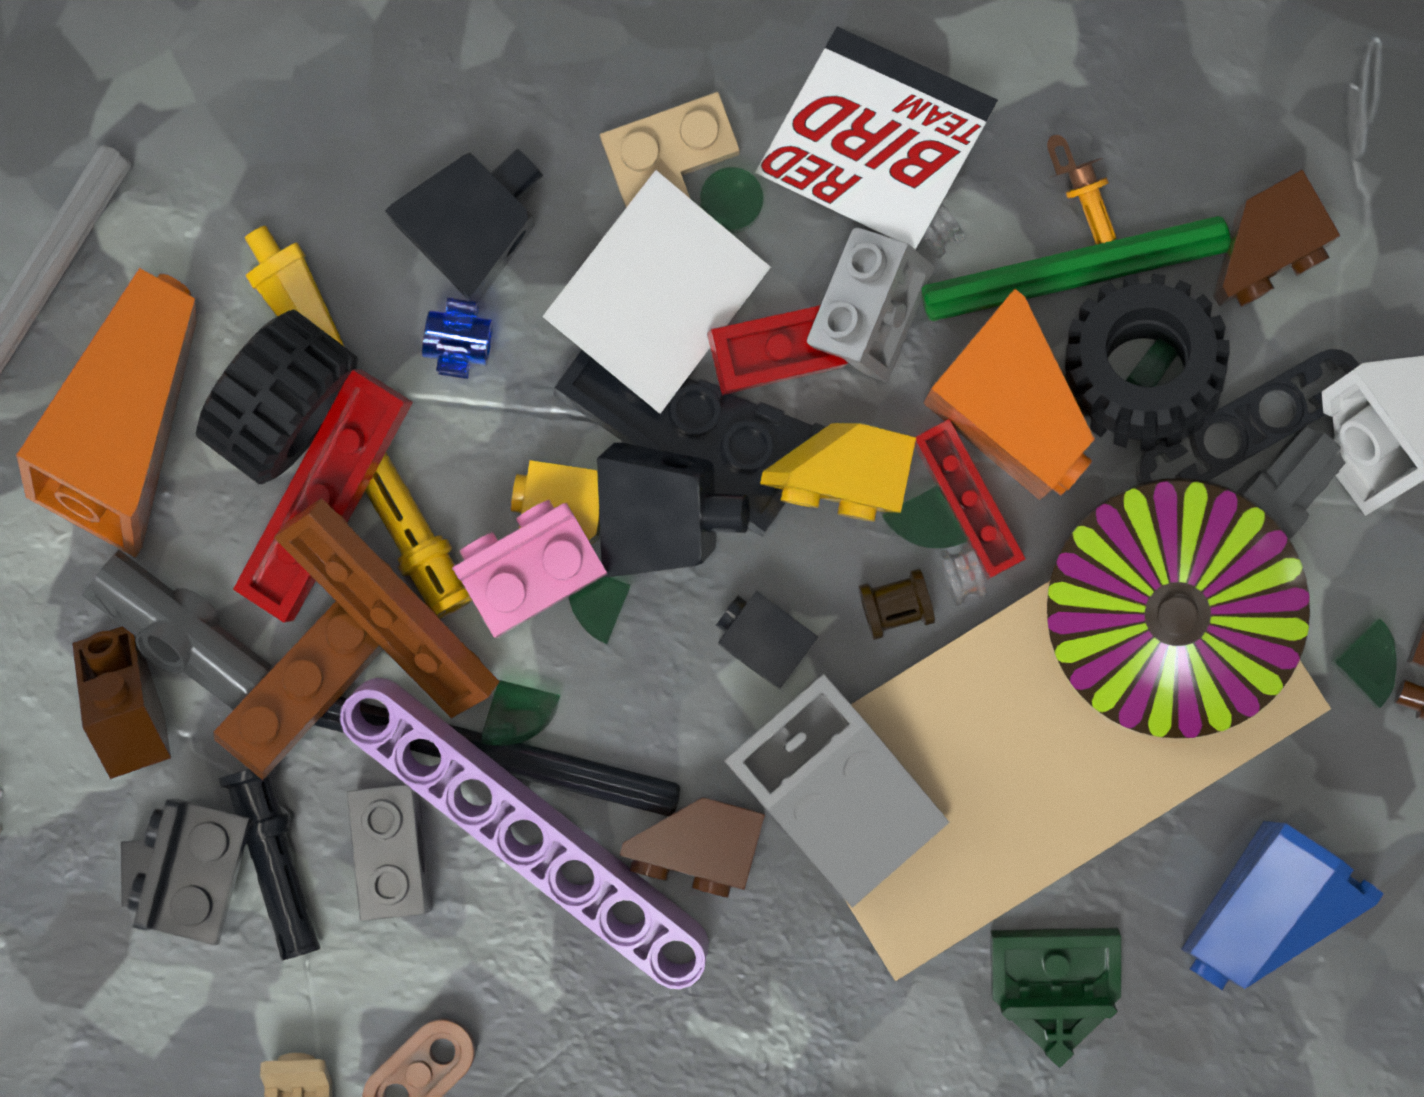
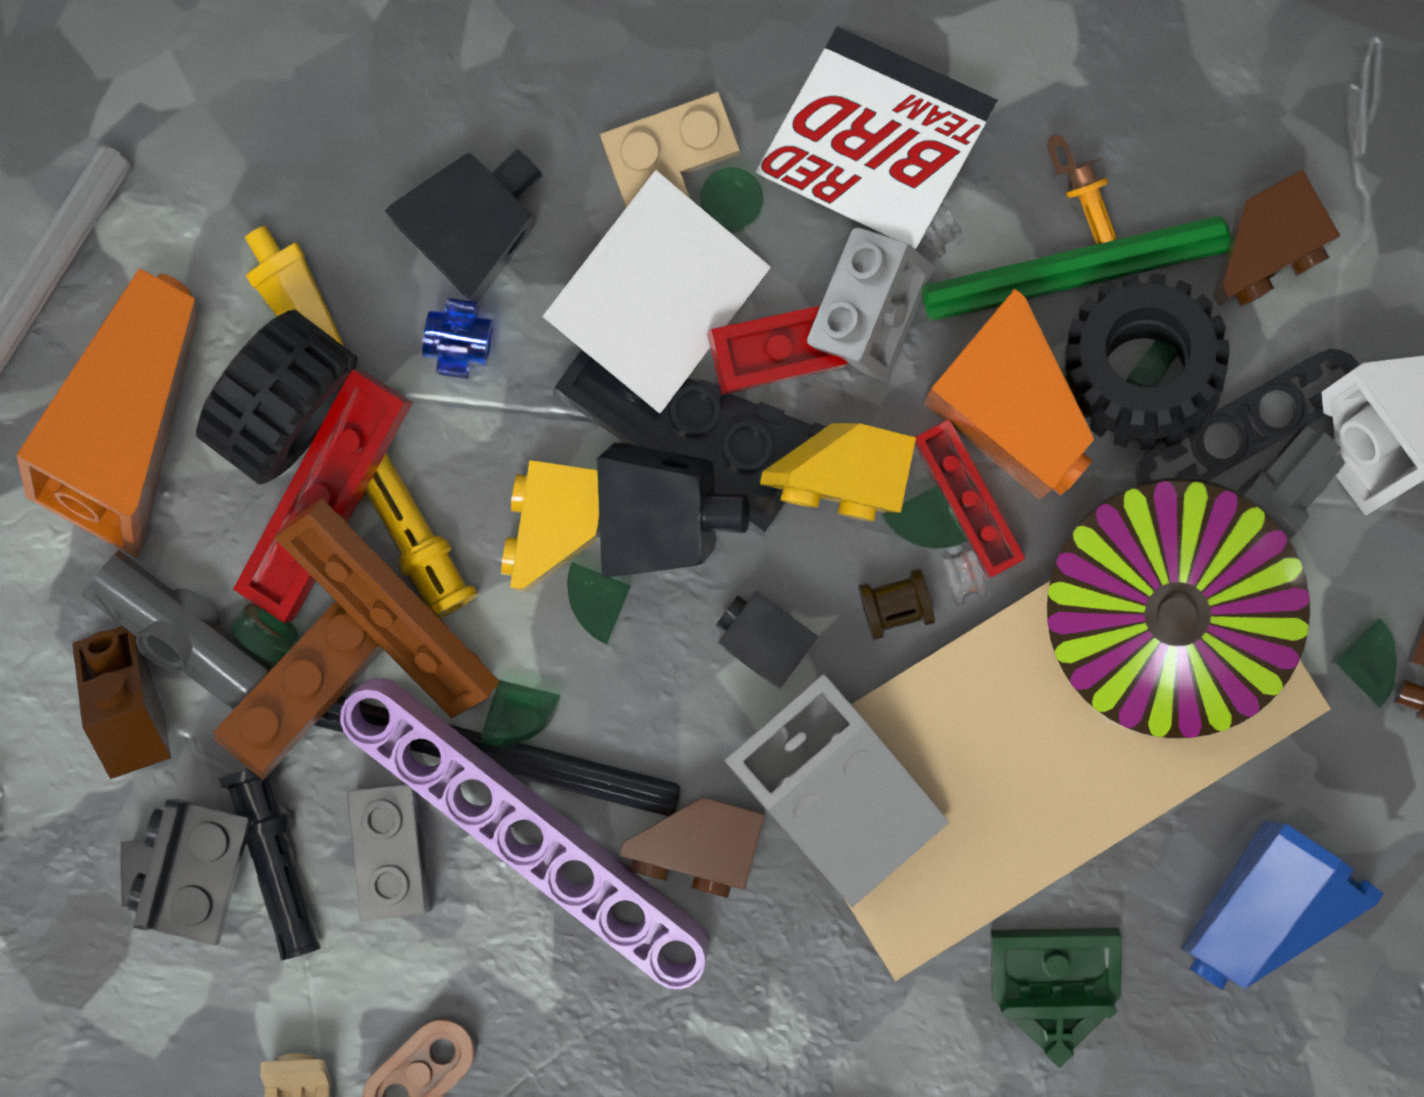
(264, 633): none -> clear green tile
(529, 567): bright pink bracket -> none

